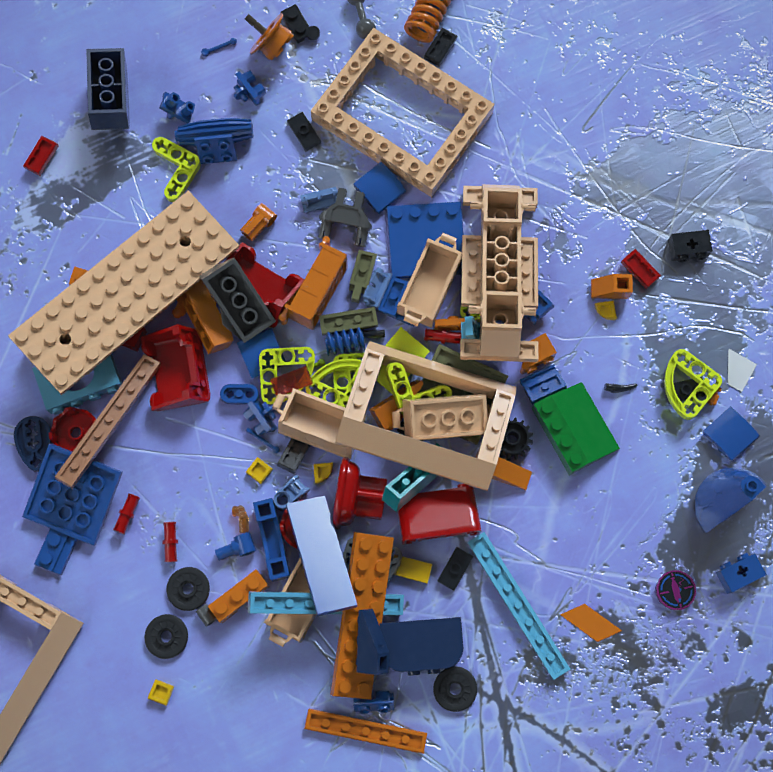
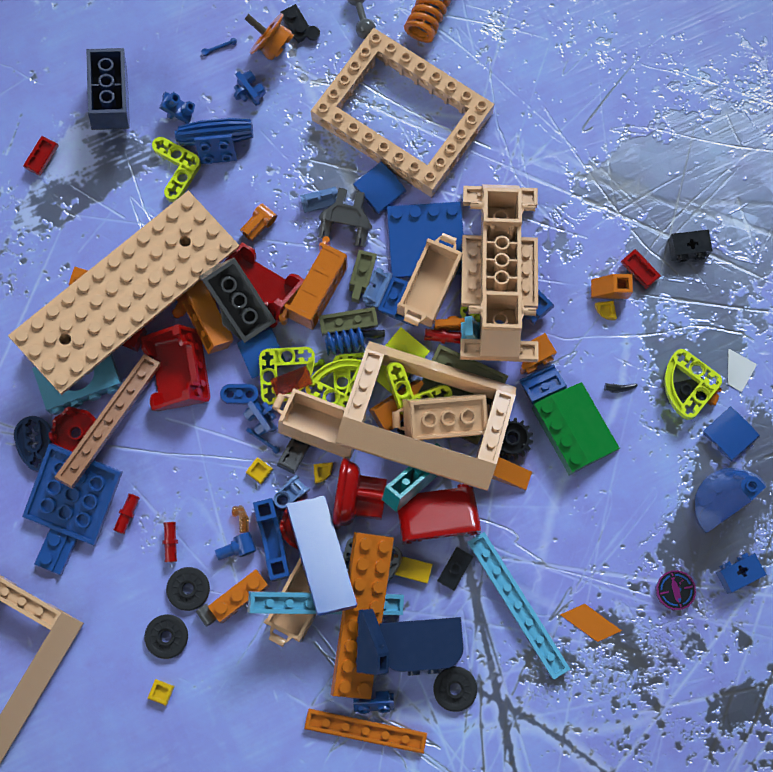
(304, 131): black plate -> none
(440, 47): black plate -> none

